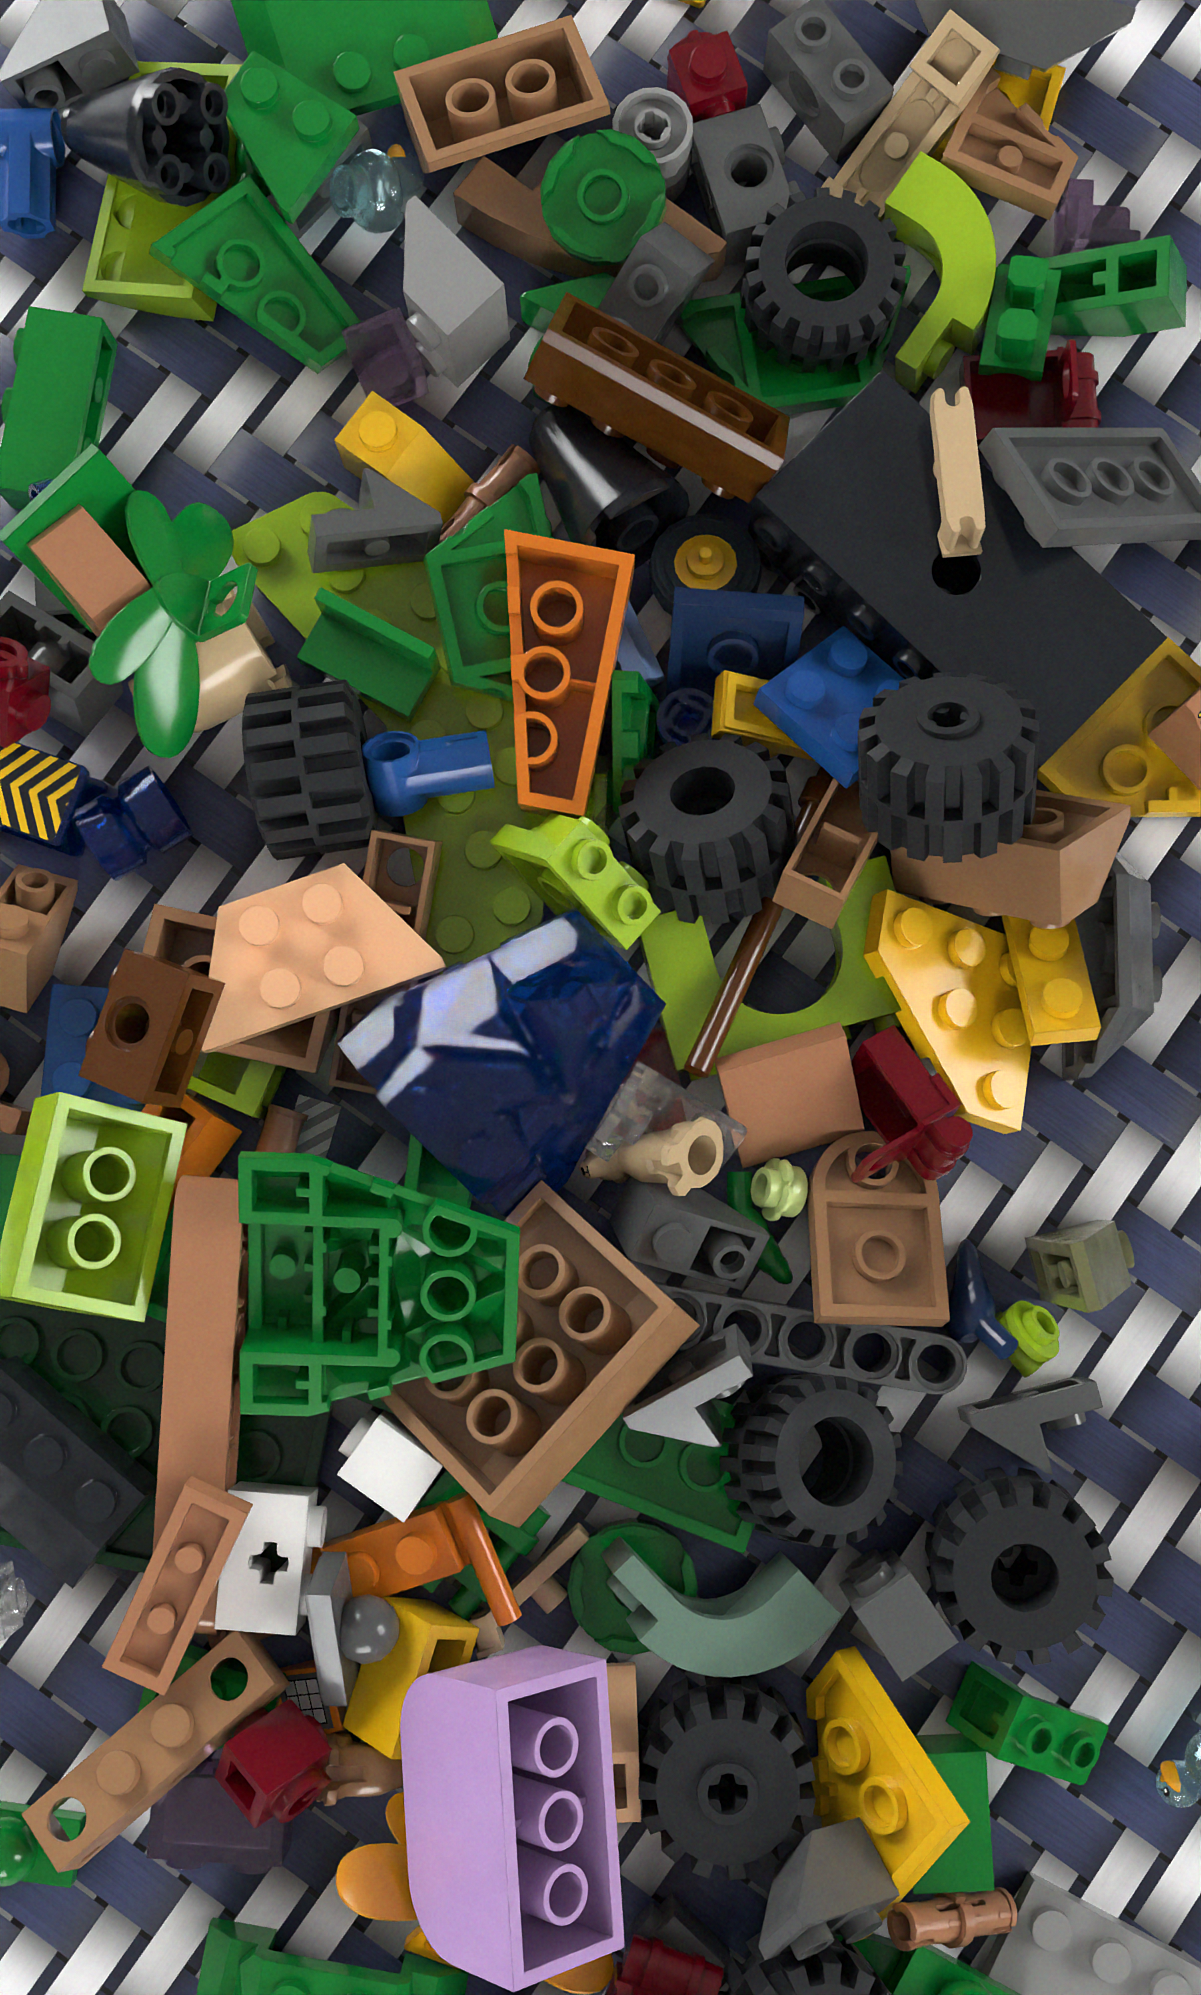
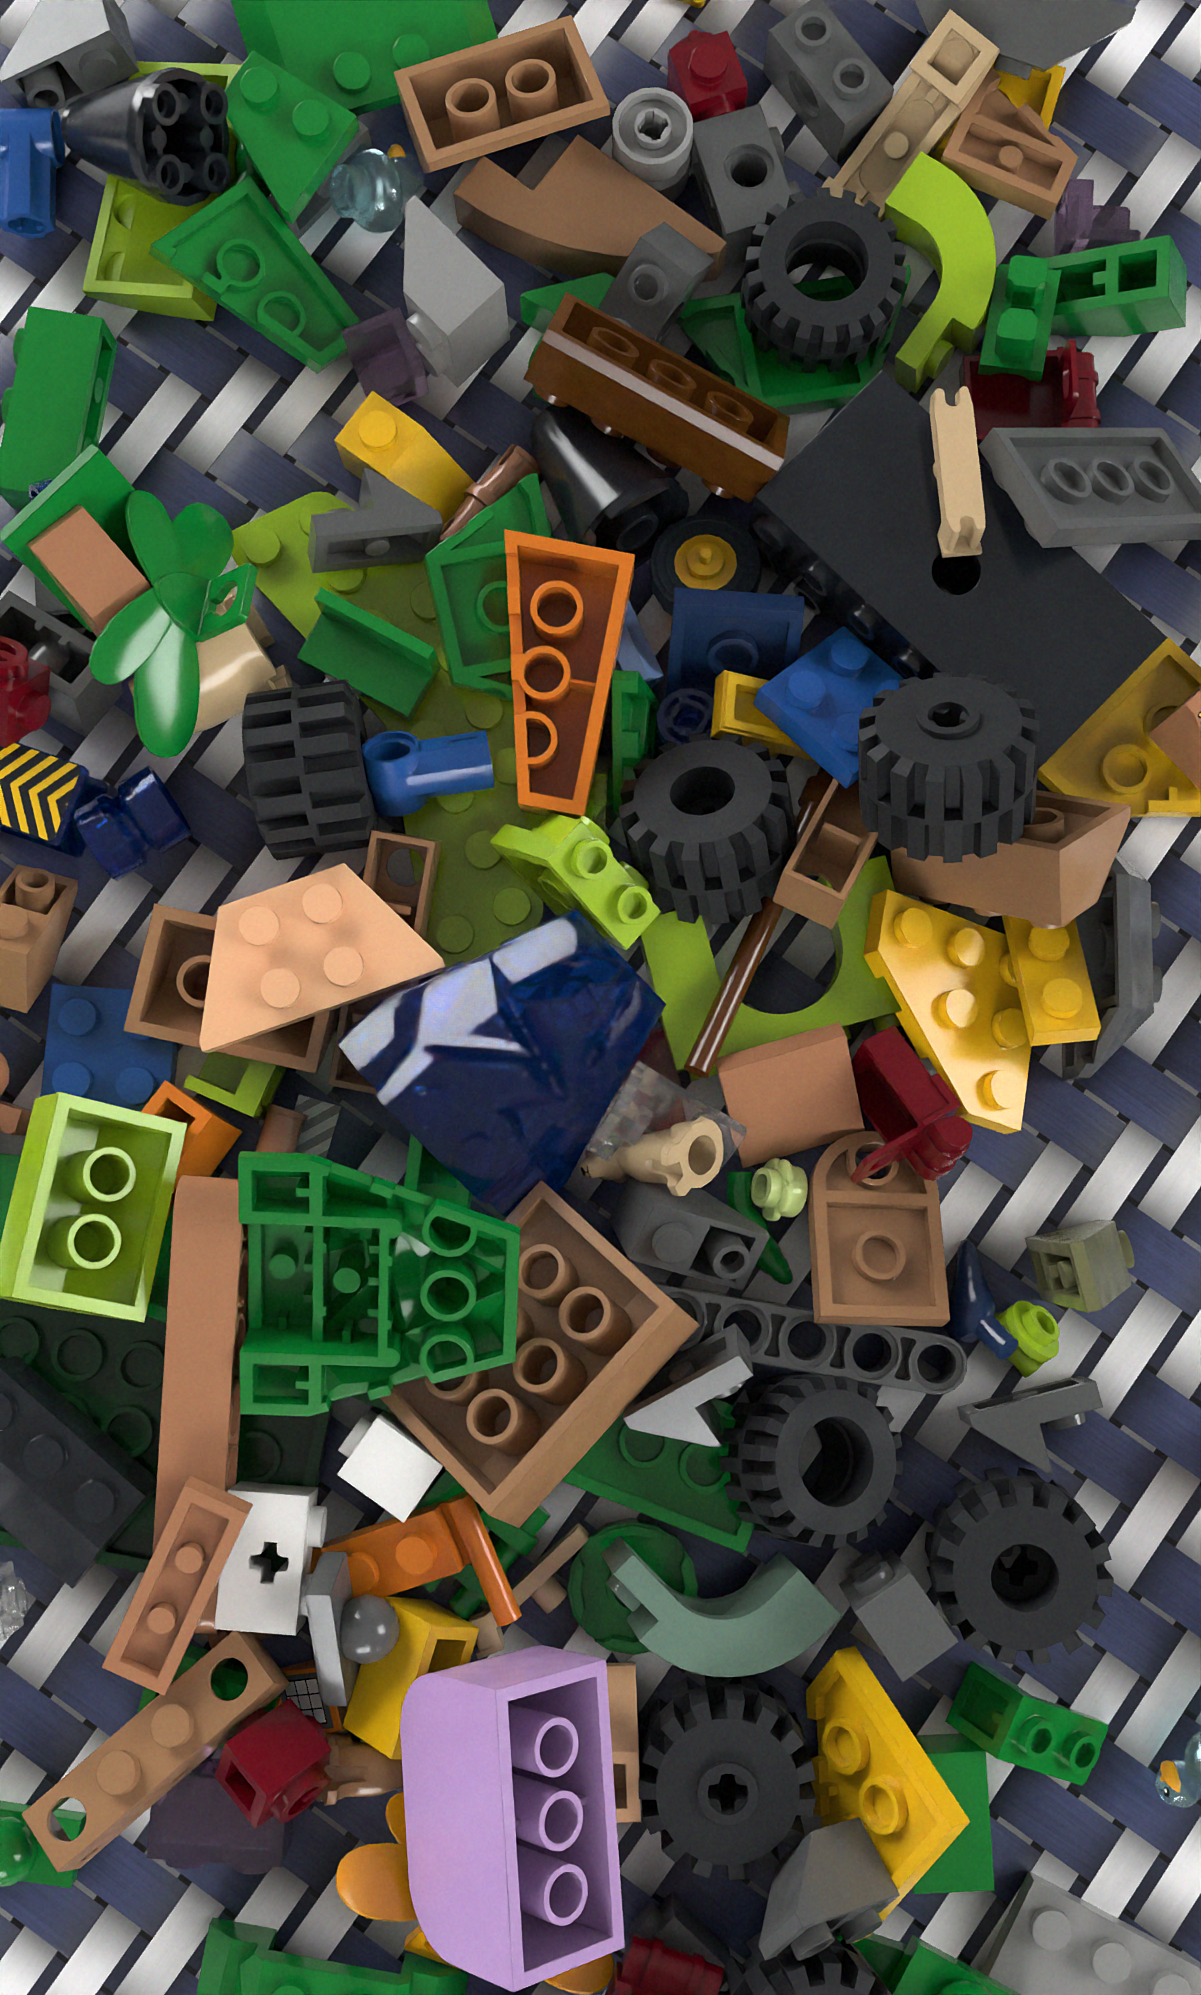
(179, 1012): reddish brown brick -> none
(602, 196): green tile -> none
(951, 1919): nougat pin -> none

